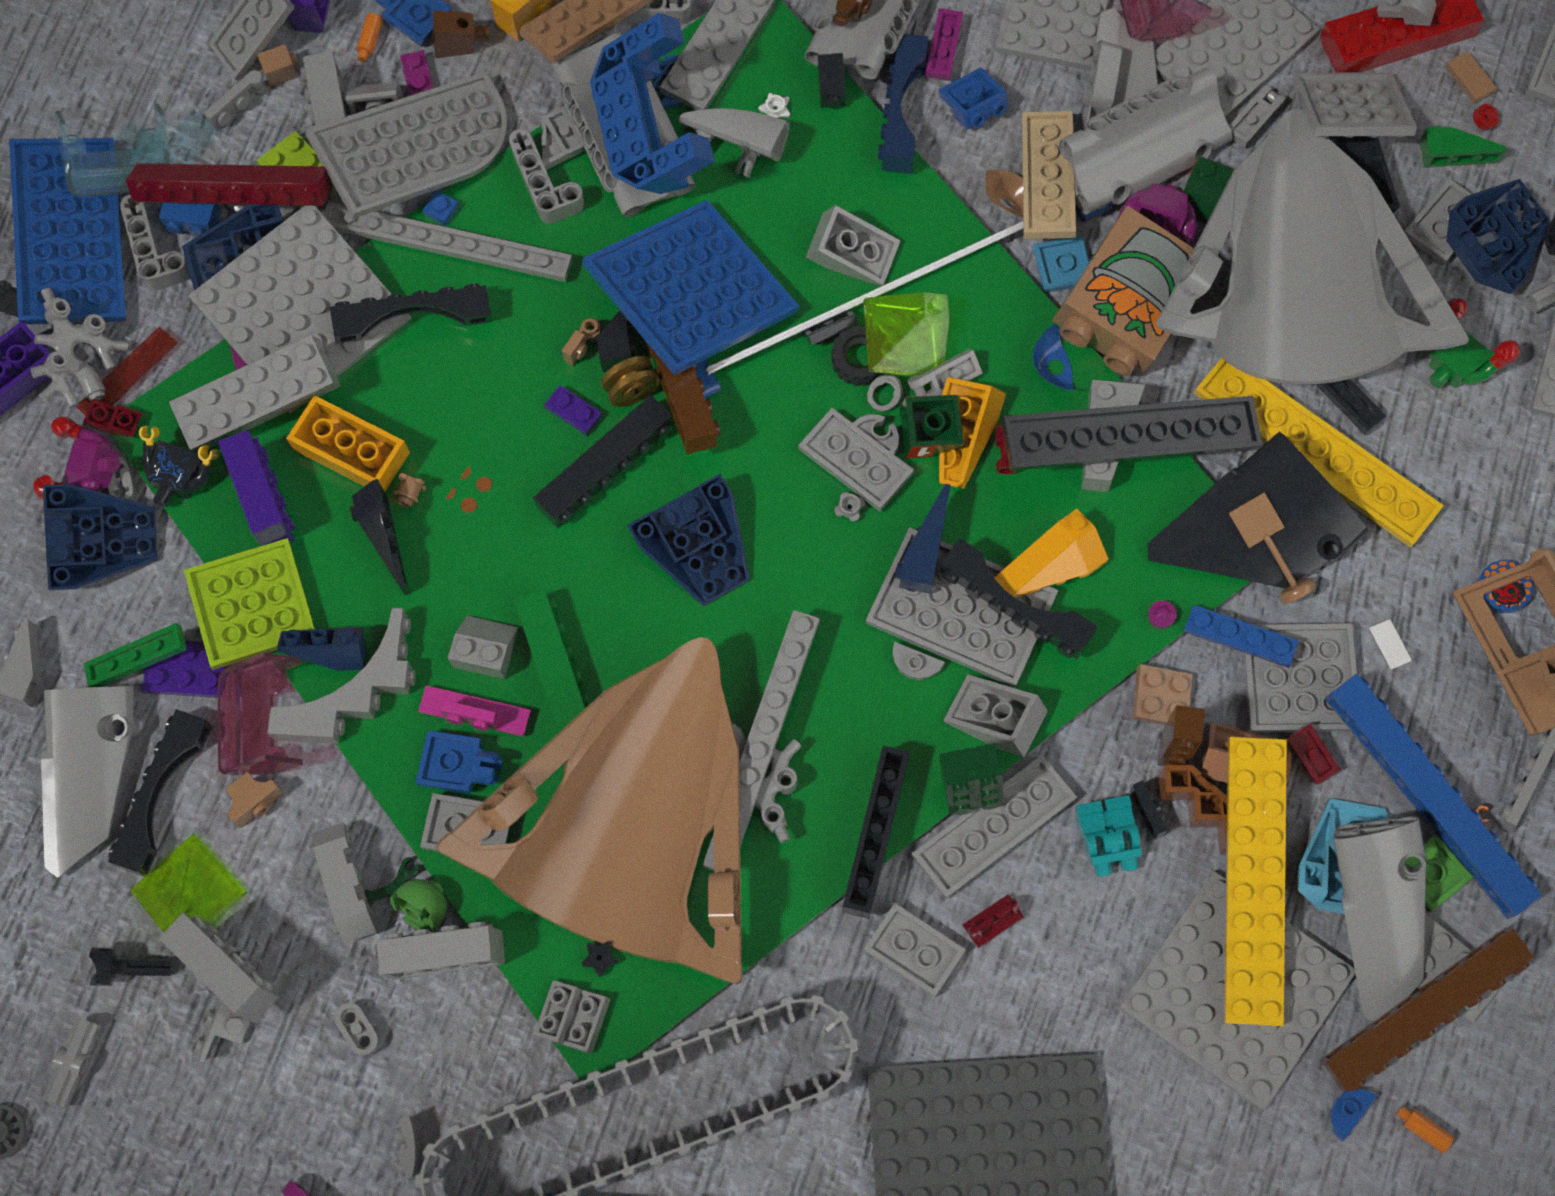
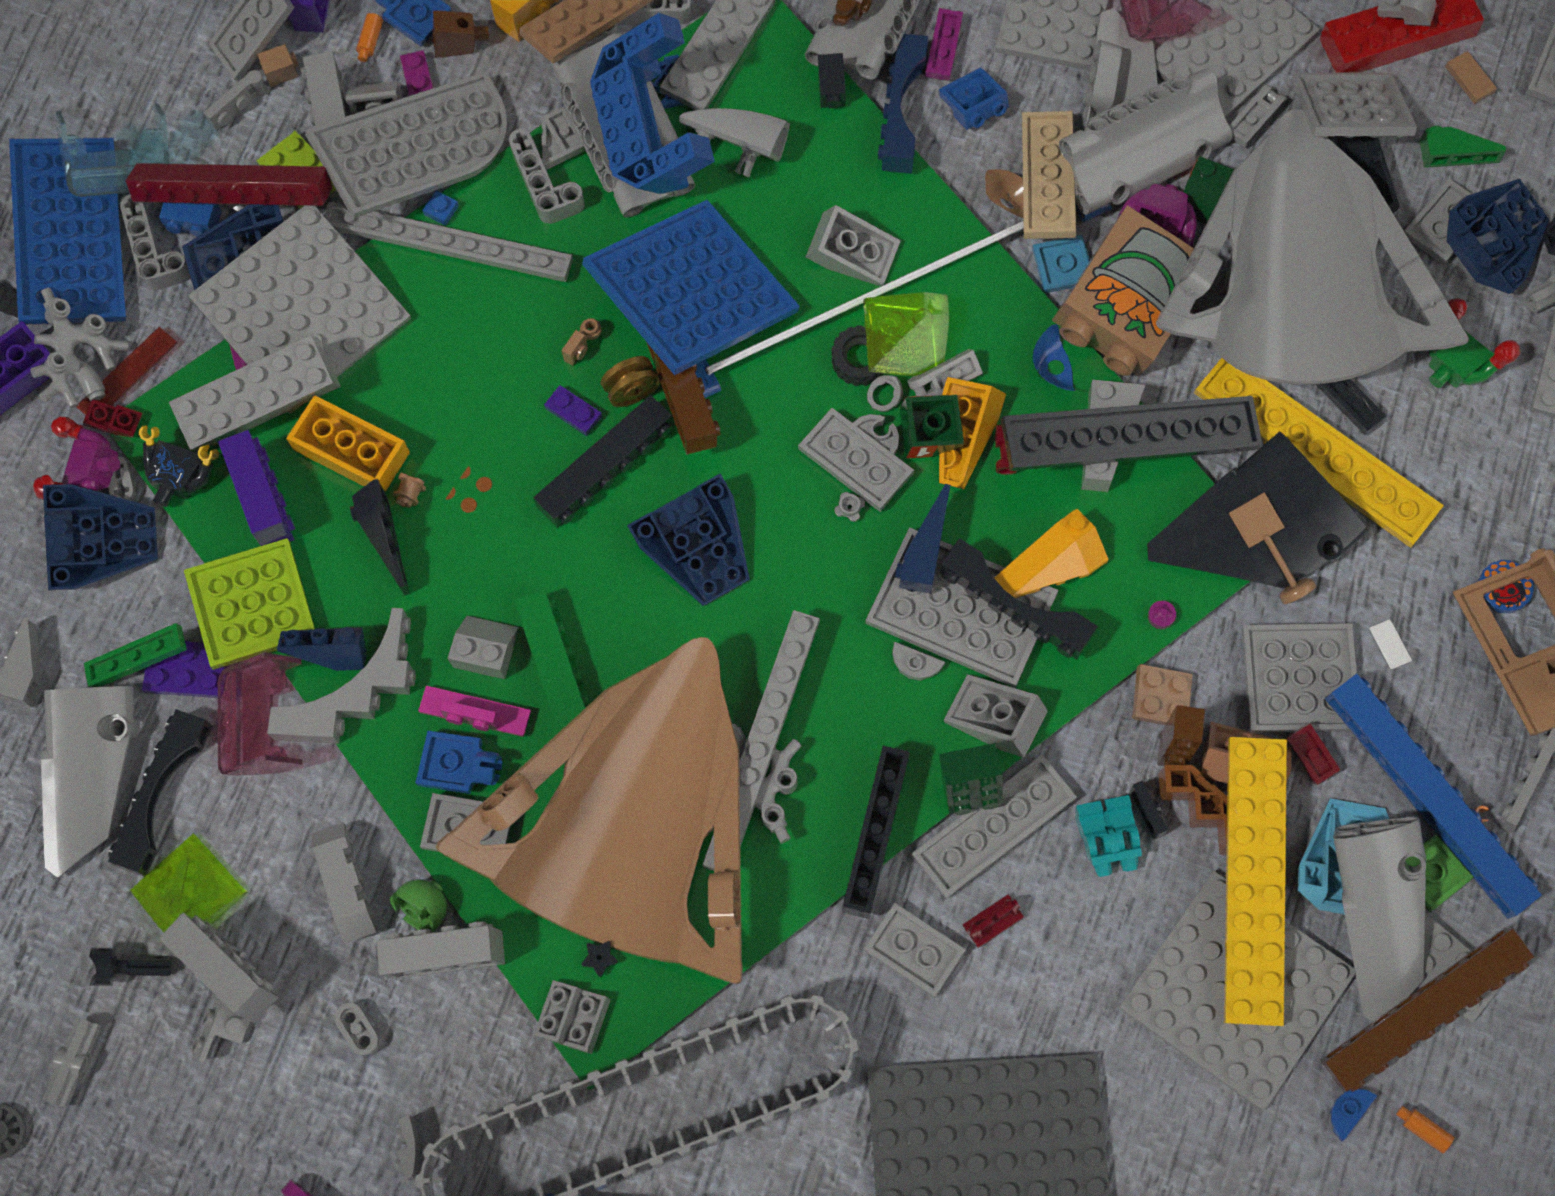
(251, 798): medium nougat brick -> none
(402, 876): dark green piece -> none
(463, 305): black arch -> none
(615, 343): black slope -> none
(775, 100): white plate -> none
(821, 332): black plate -> none
(1241, 636): blue plate -> none
(1485, 117): red tile -> none

